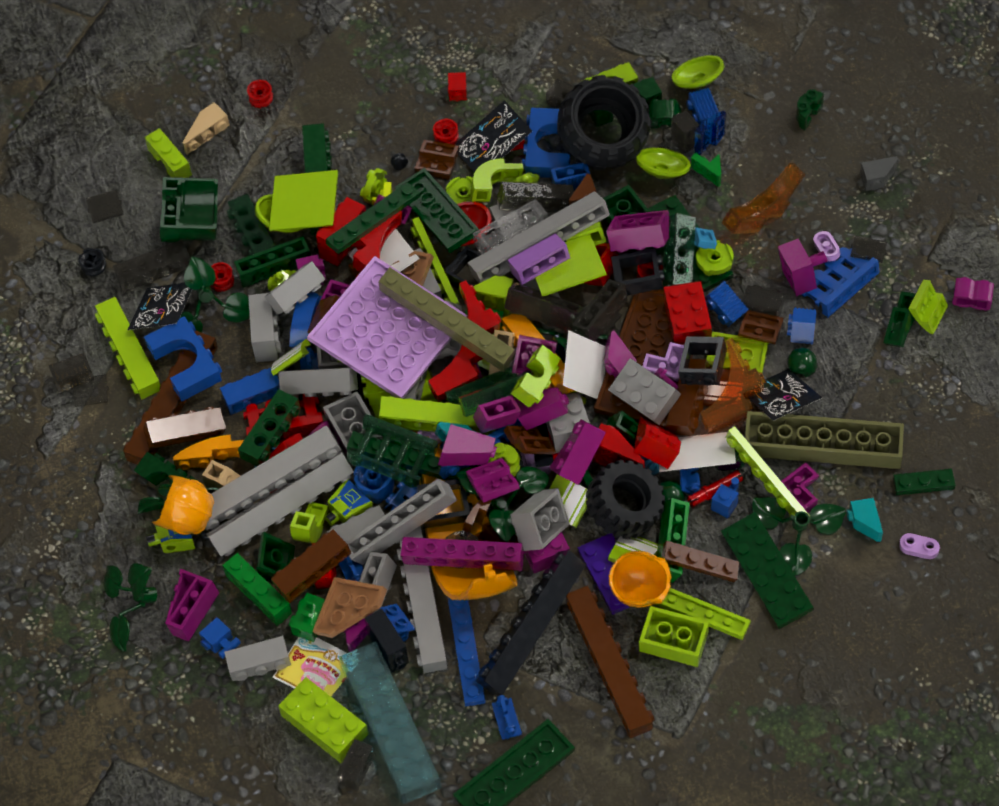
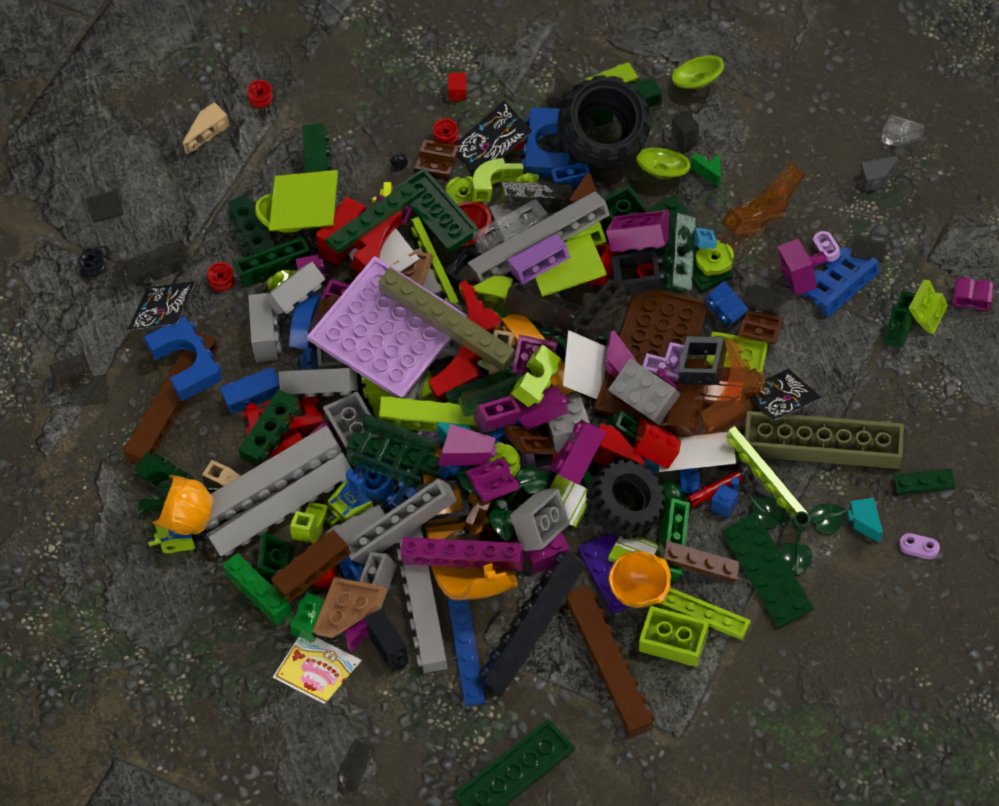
(128, 348): lime brick -> none
(137, 578): dark green plant -> none
(164, 150): lime arch -> none
(184, 427): brick -> none
(190, 604): magenta wedge -> none
(192, 214): dark green piece -> none
(200, 277): dark green plant -> none
(203, 452): light orange slope -> none
(217, 636): blue brick -> none
(257, 658): light grey brick -> none
(290, 357): lime slope -> none
(322, 719): lime brick -> none
(357, 485): none -> blue tile
(374, 183): lime plate -> none
(390, 723): clear light blue brick -> none
(398, 620): blue hinge -> none
(506, 717): blue hinge -> none
(663, 111): dark green cylinder -> none
(687, 311): red brick -> none
(702, 105): blue brick -> none
(710, 132): clear blue slope -> none
(797, 485): magenta brick -> none
(802, 325): blue brick -> none
(802, 362): dark green hair -> none
(808, 104): dark green cylinder -> none
(901, 131): none -> clear slope

